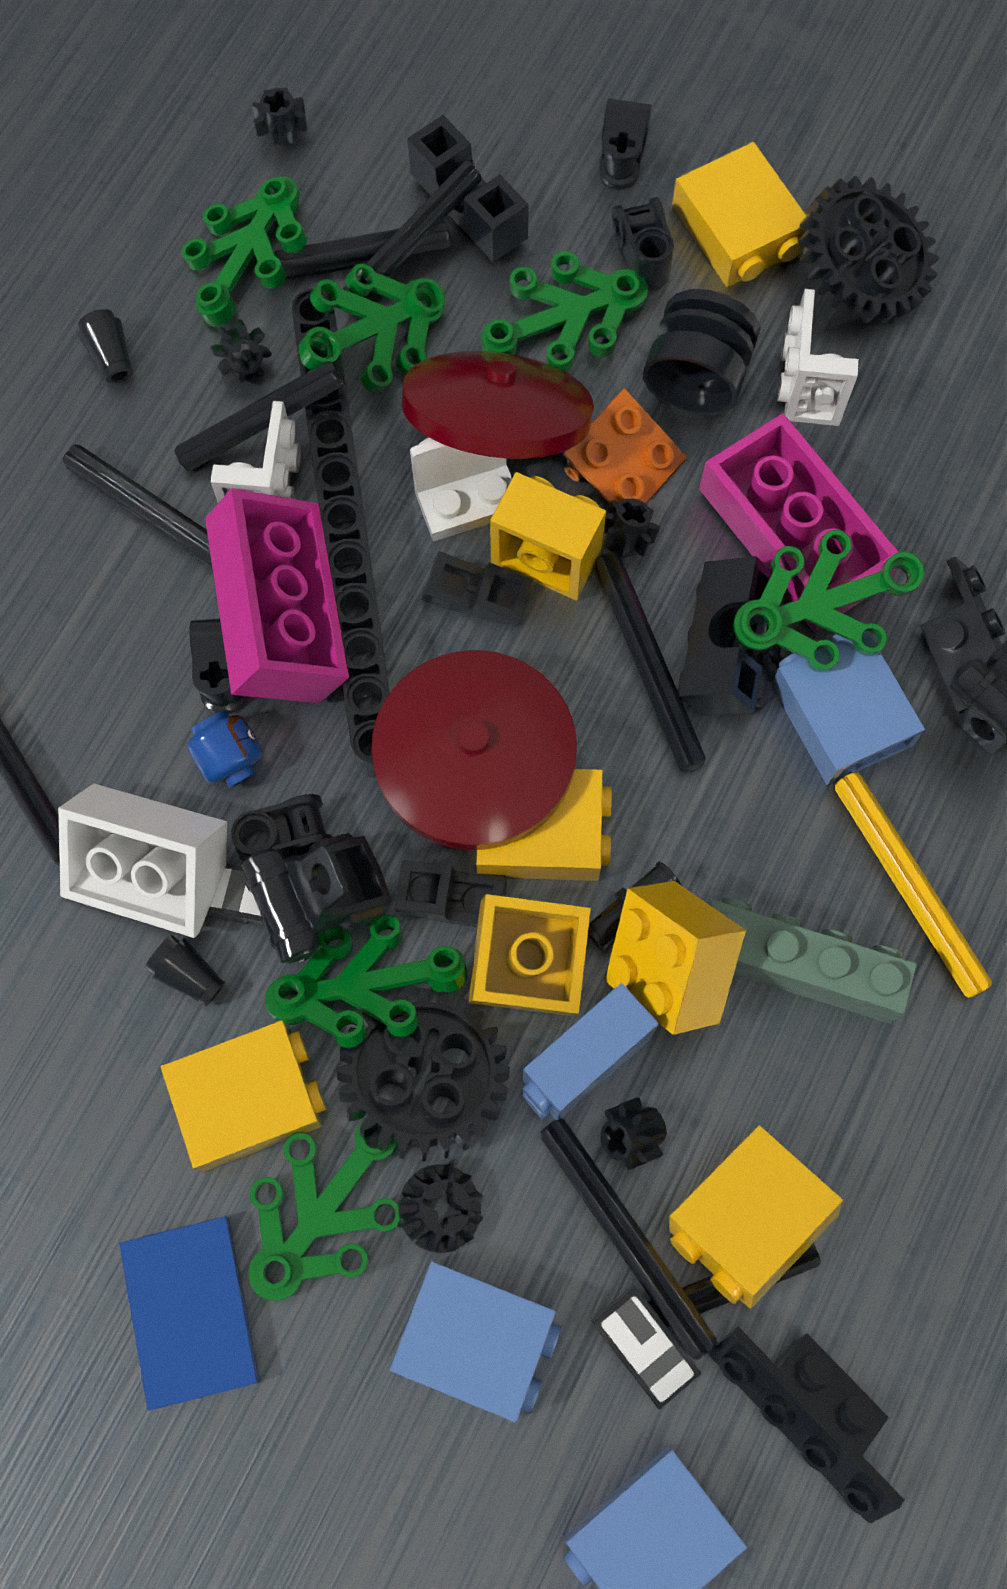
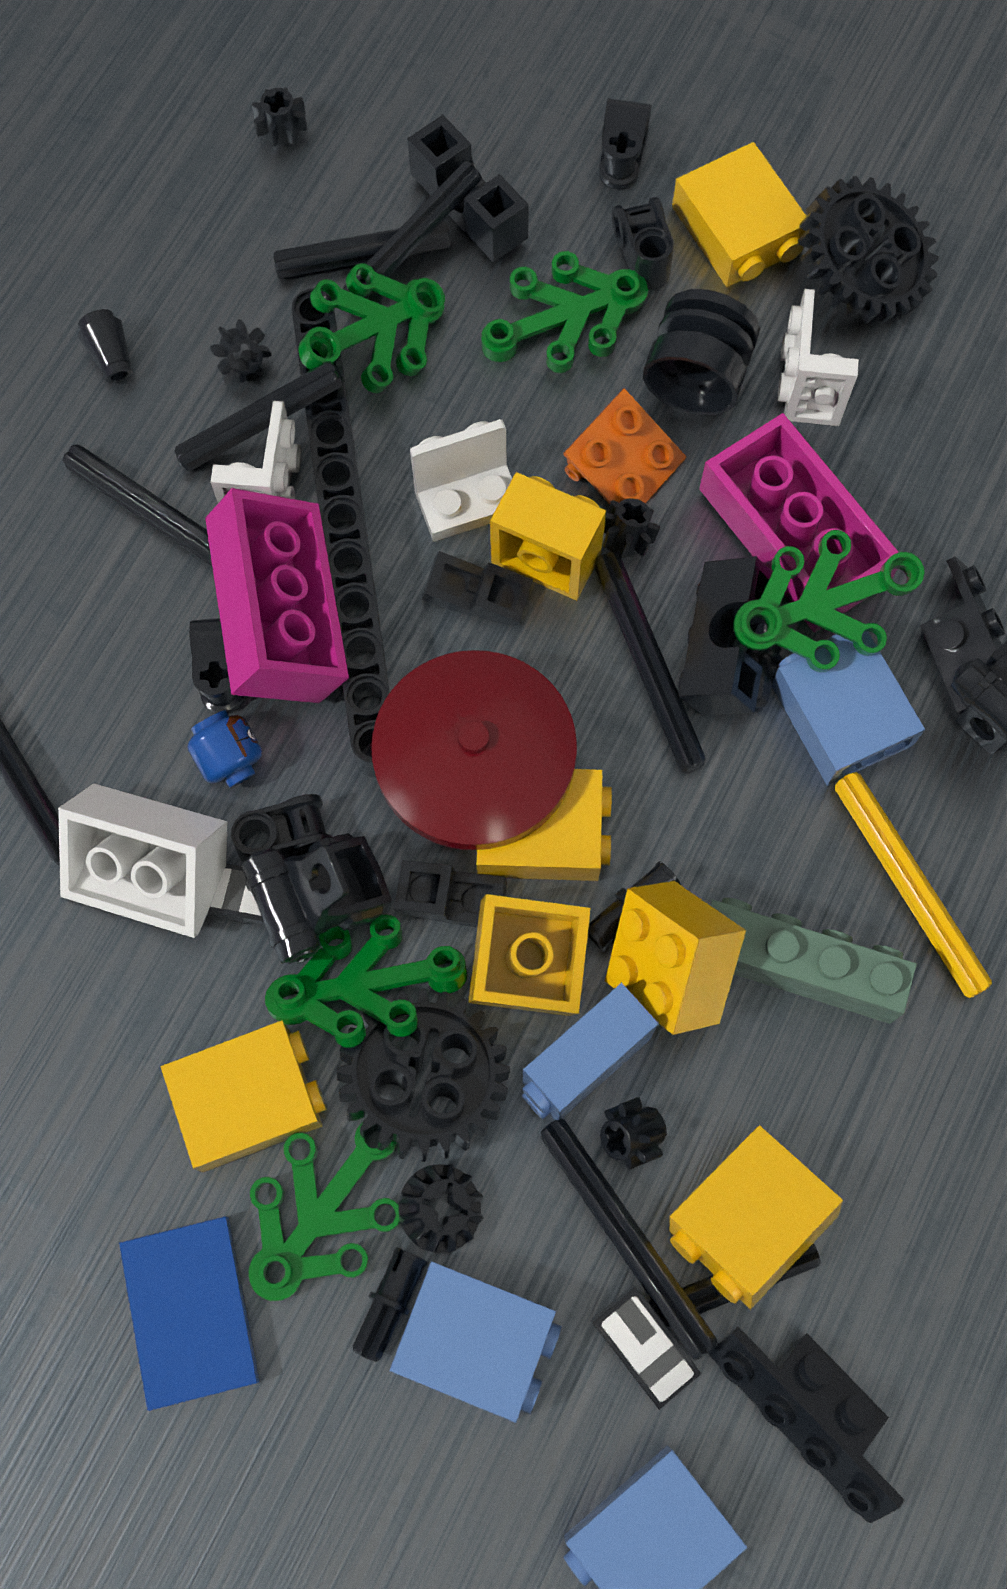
(184, 970): black cone -> none
(275, 201): green plant -> none
(388, 1304): none -> black axle
(497, 404): dark red dish -> none

